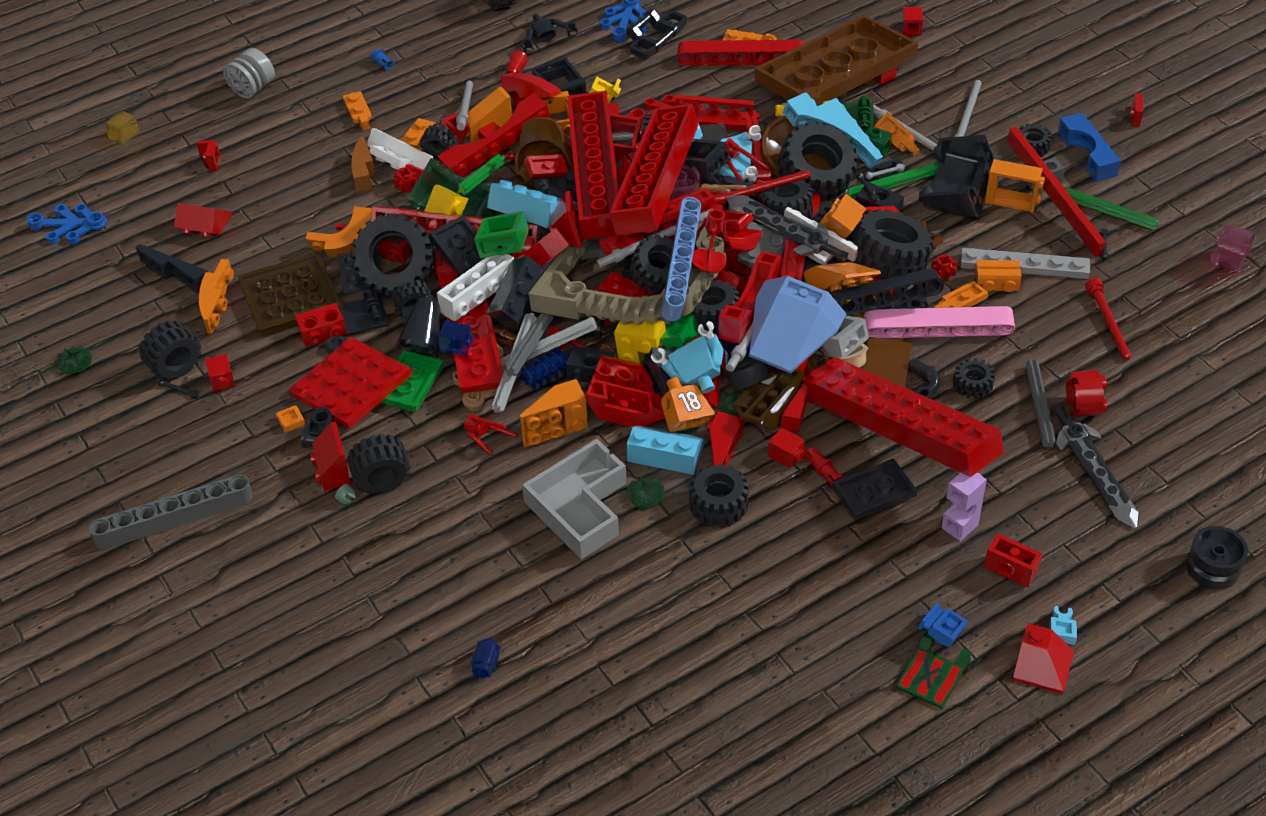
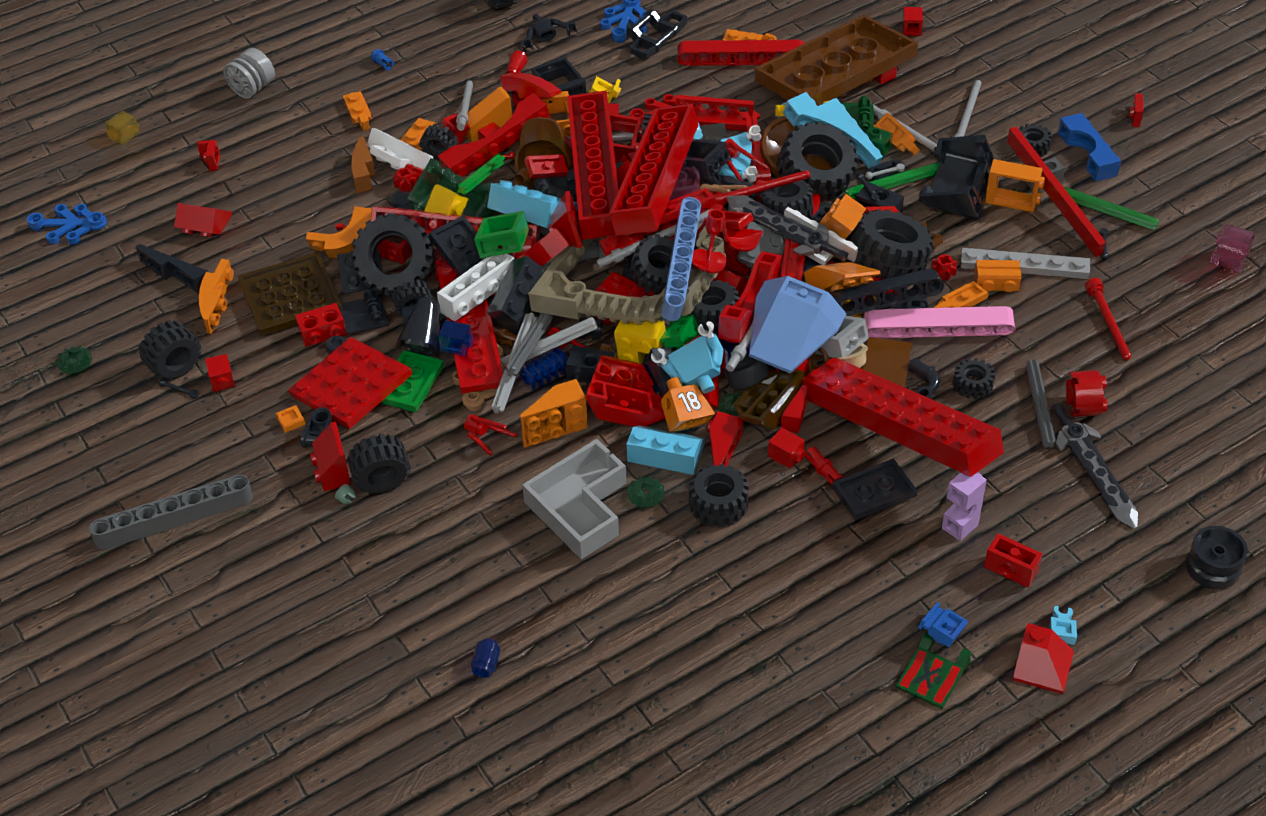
(400, 199): none -> black tile

